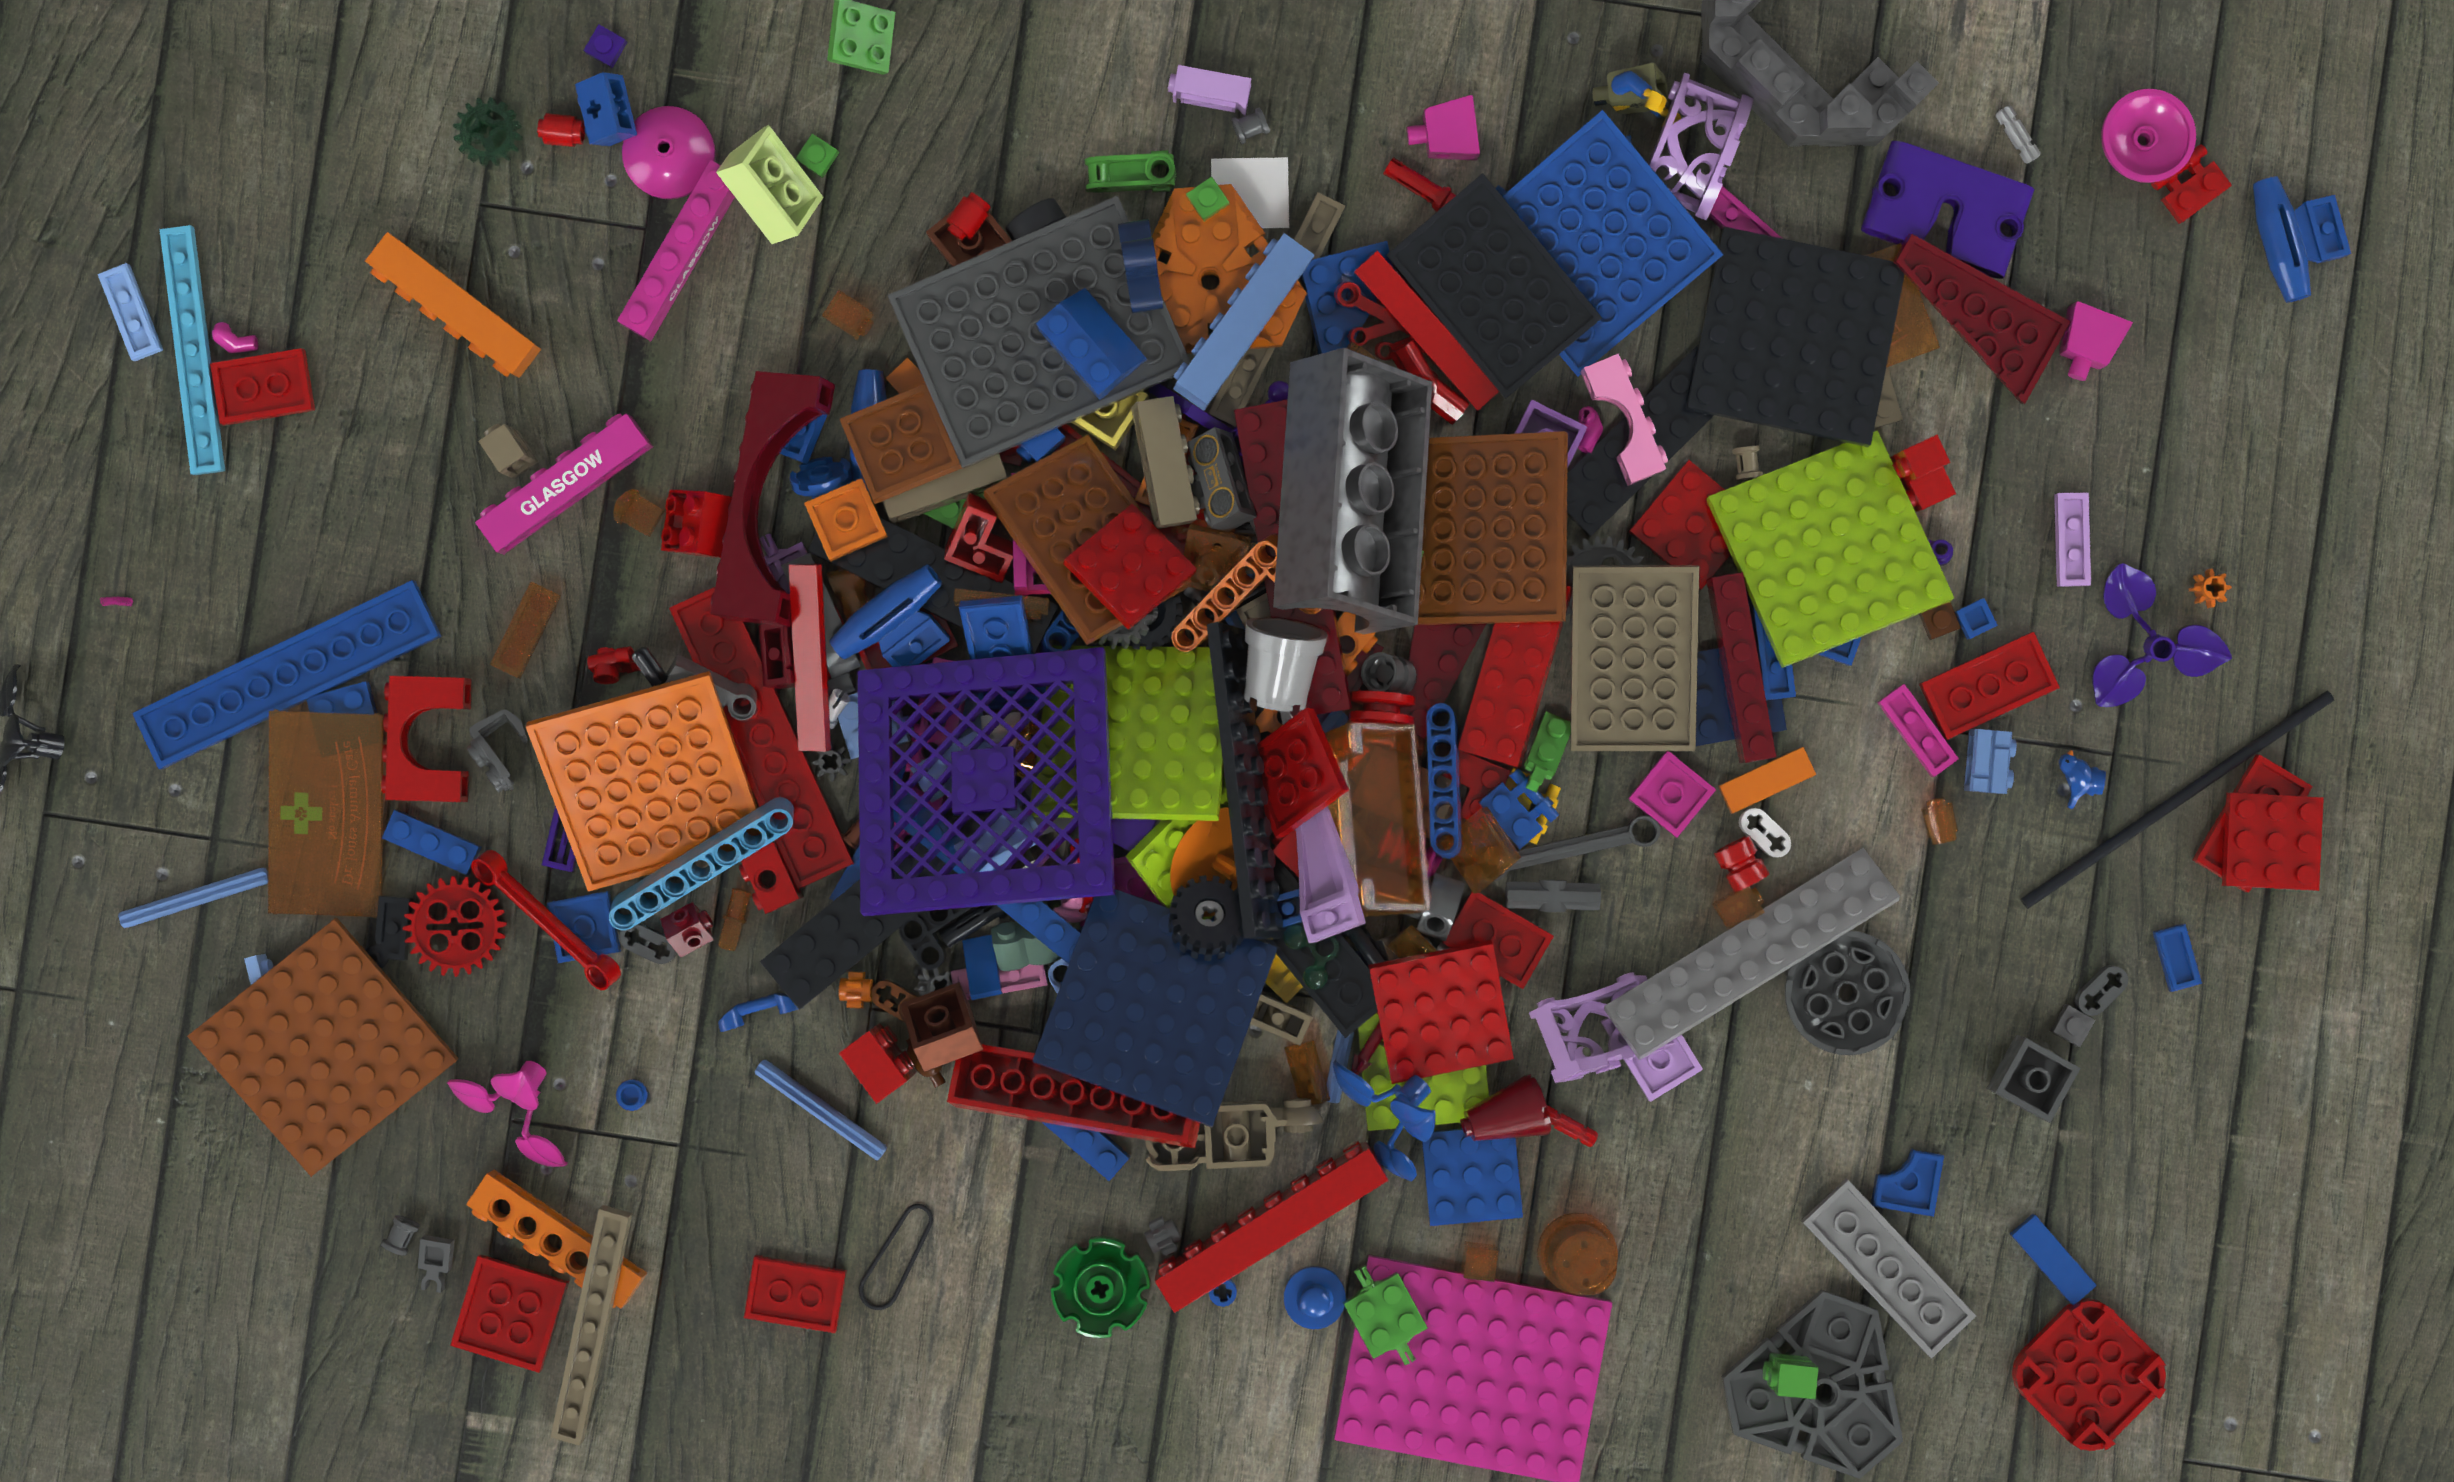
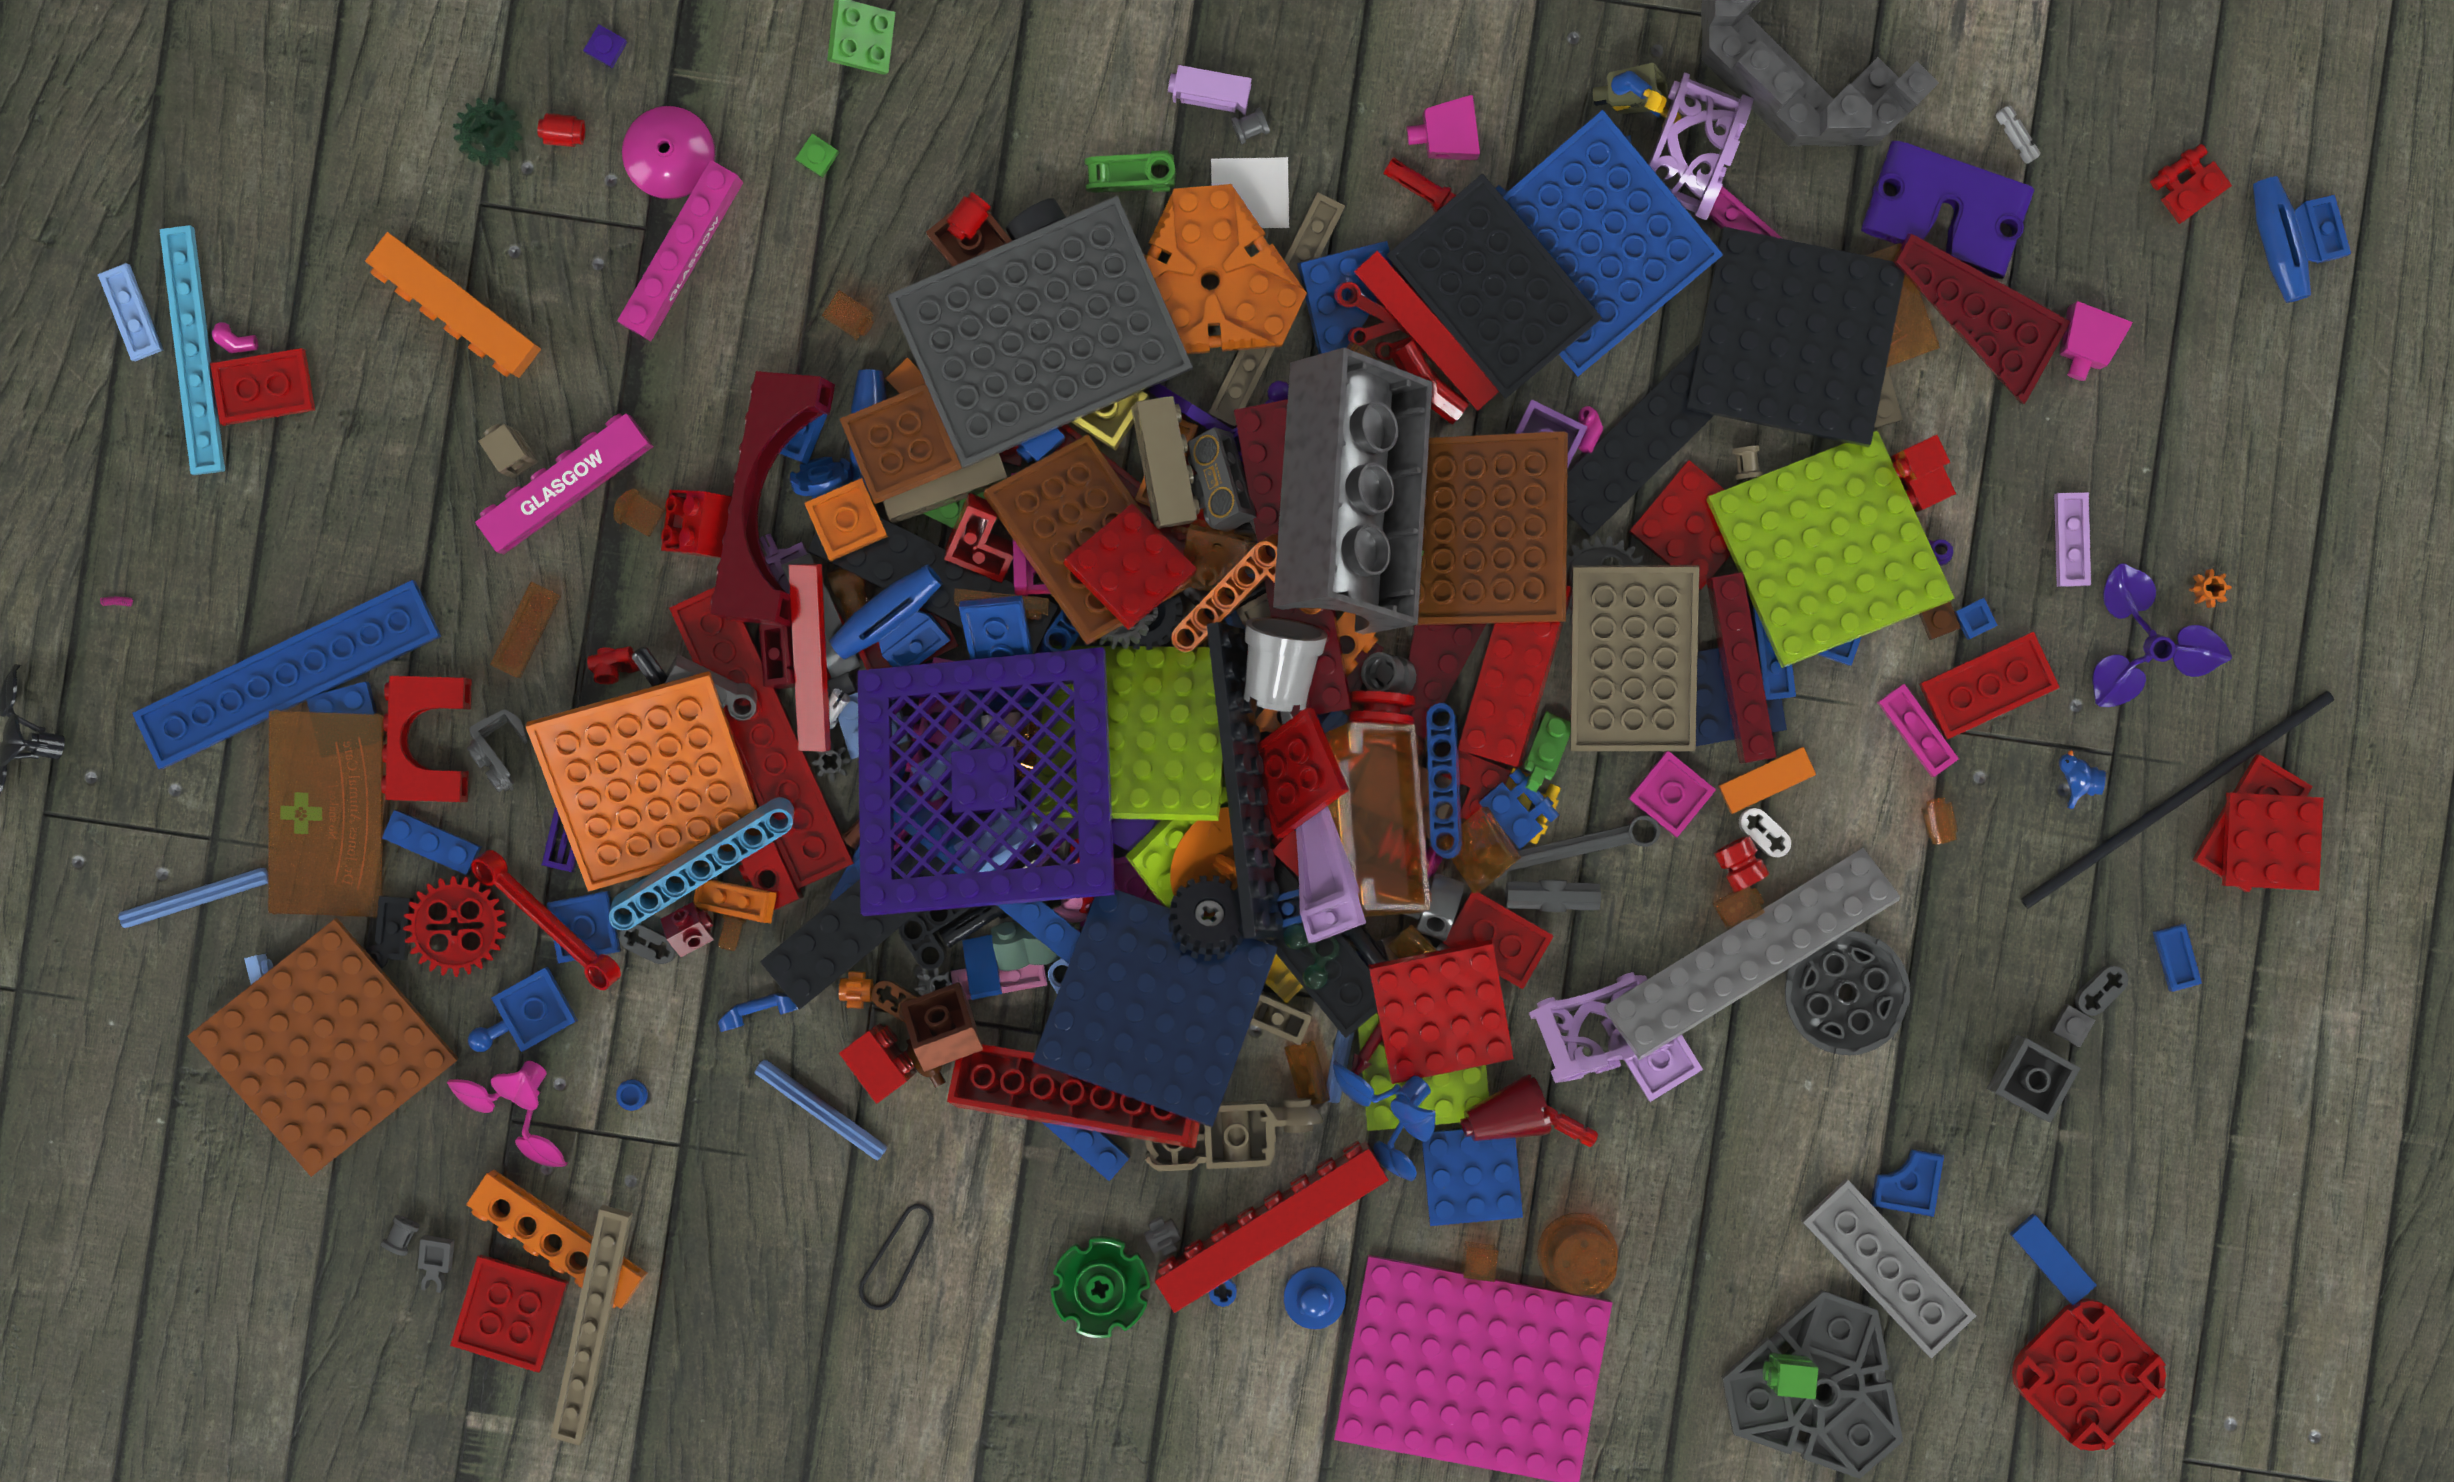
(529, 1011): none -> blue plate
(605, 109): blue brick -> none
(735, 900): none -> orange tile
(770, 185): yellowish green slope -> none
(795, 1294): red tile -> none
(1090, 342): blue slope -> none
(1140, 266): dark blue beam -> none
(1207, 199): bright green plate -> none
(1243, 321): medium blue brick -> none
(1385, 1315): bright green plate -> none
(1610, 382): bright pink arch -> none
(1989, 761): medium blue brick -> none
(2163, 123): dark pink dish -> none

